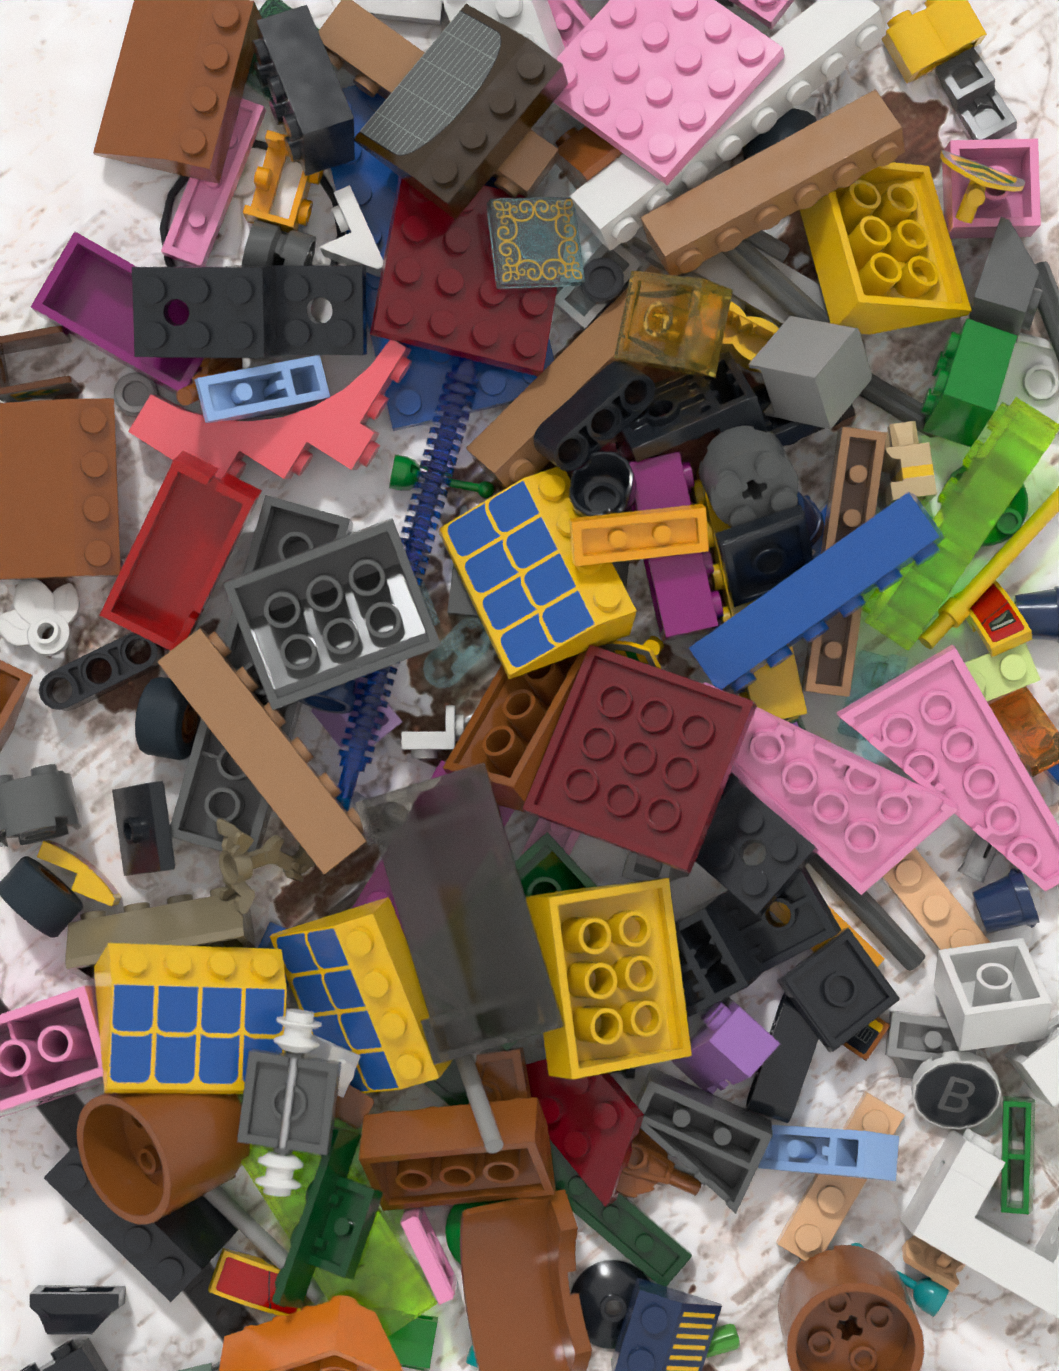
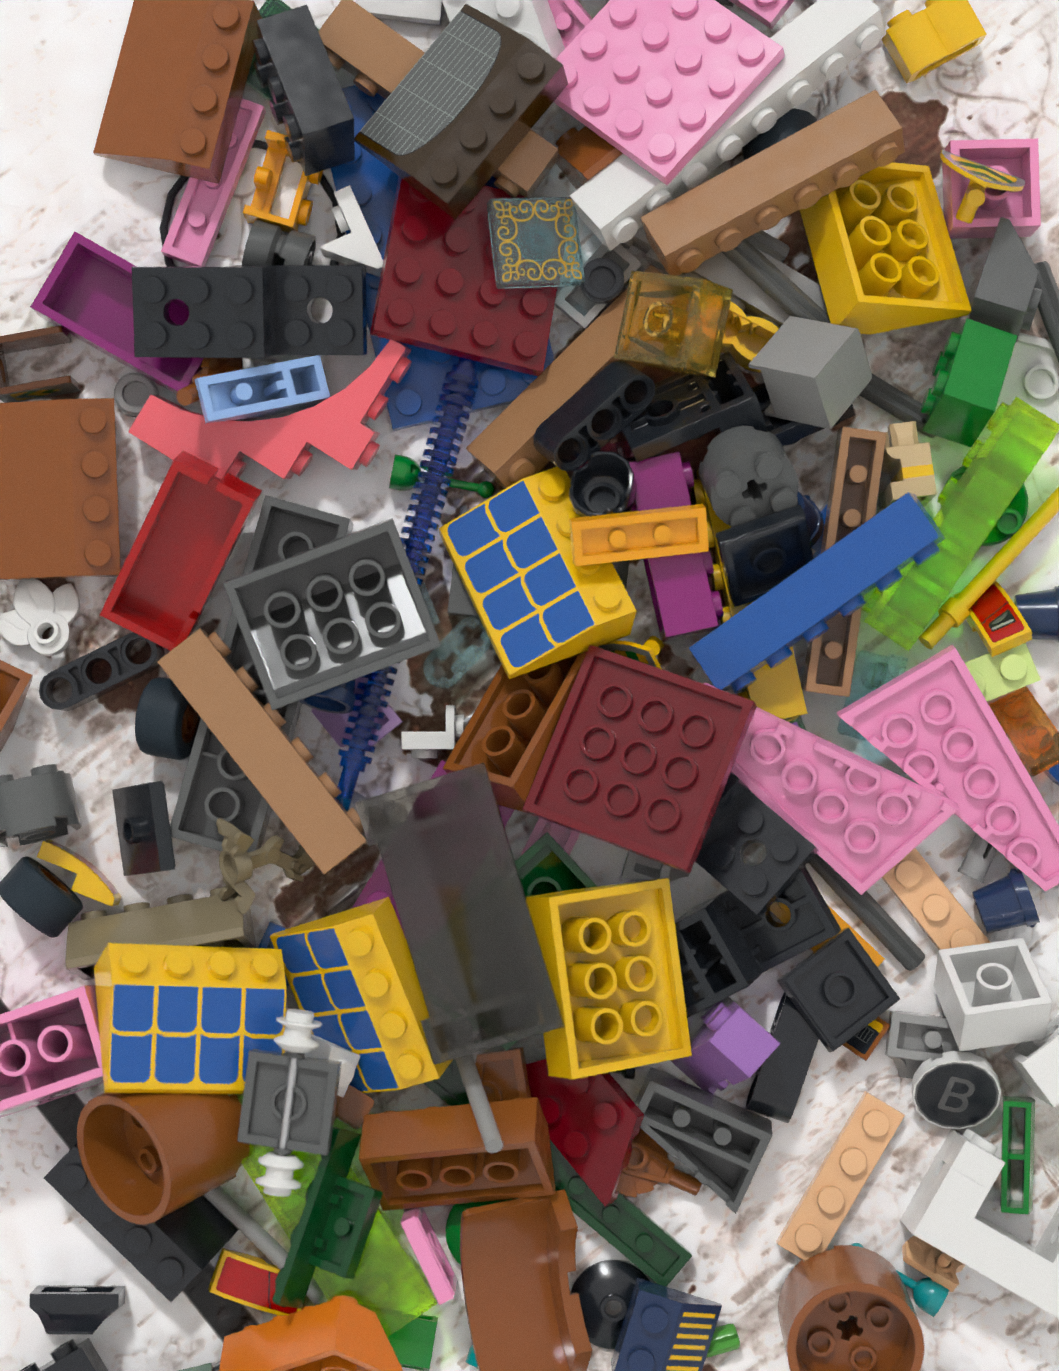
(832, 1152): light blue slope -> none
(974, 96): dark grey slope -> none

